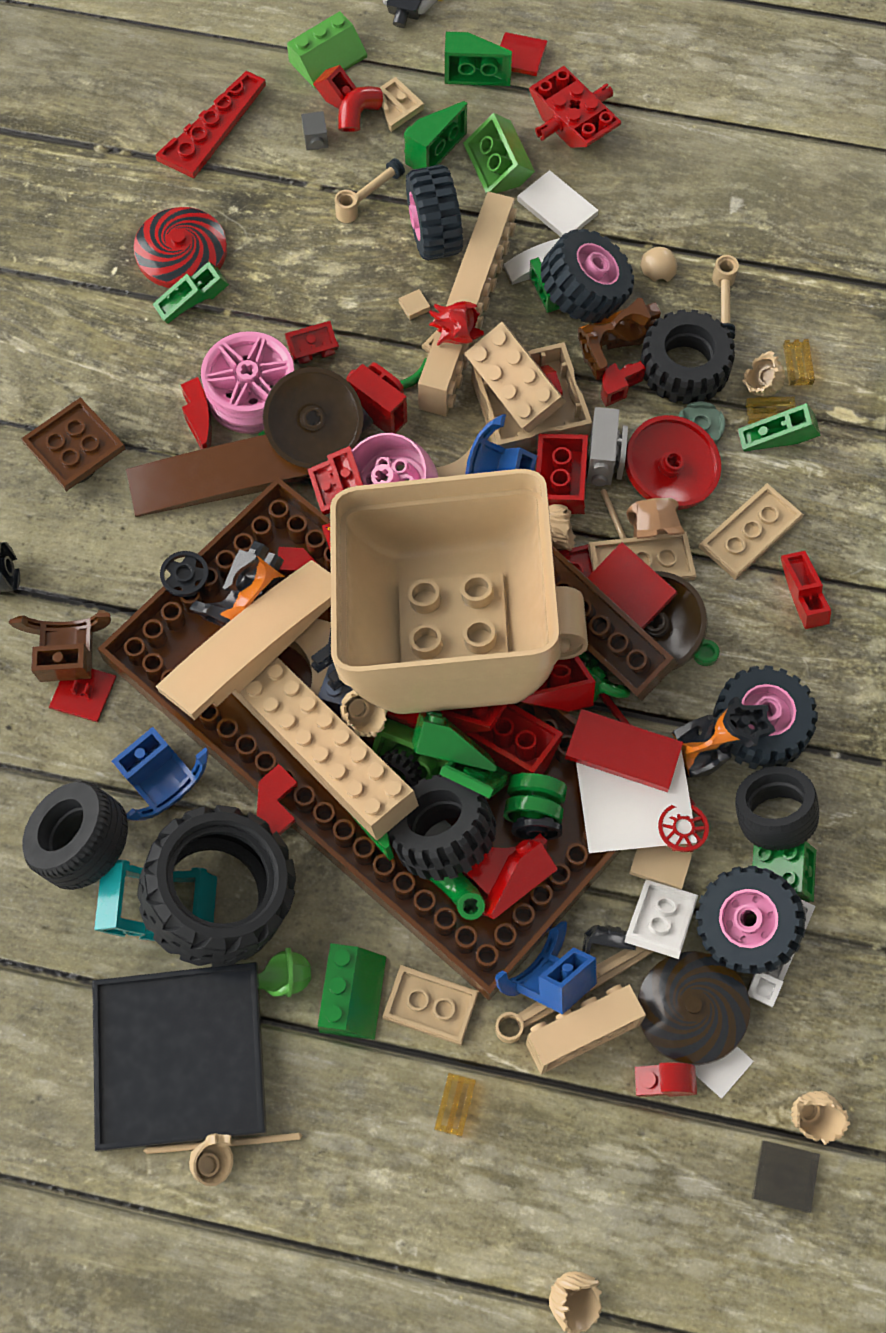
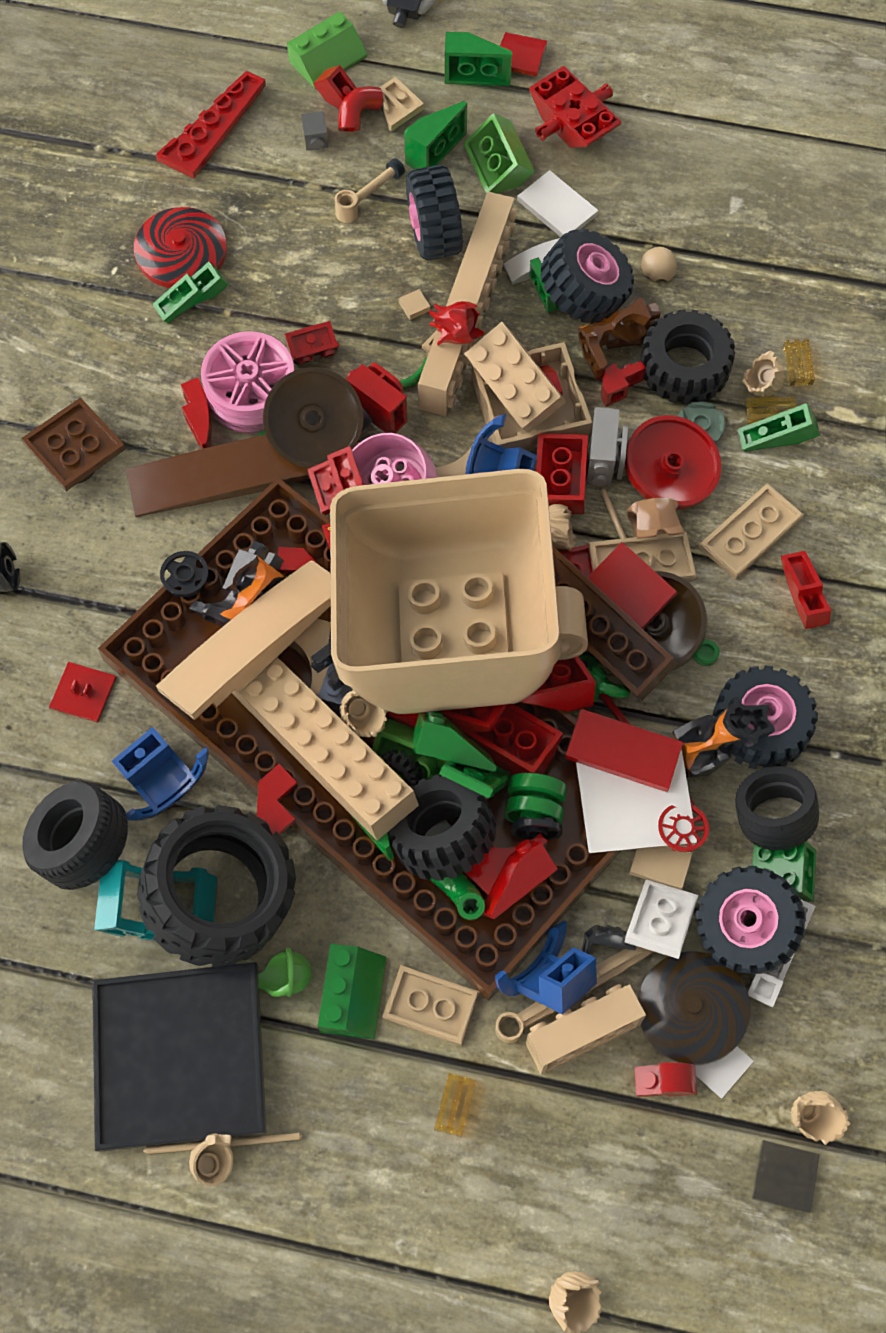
(63, 646): reddish brown piece -> none
(725, 280): tan piece -> none

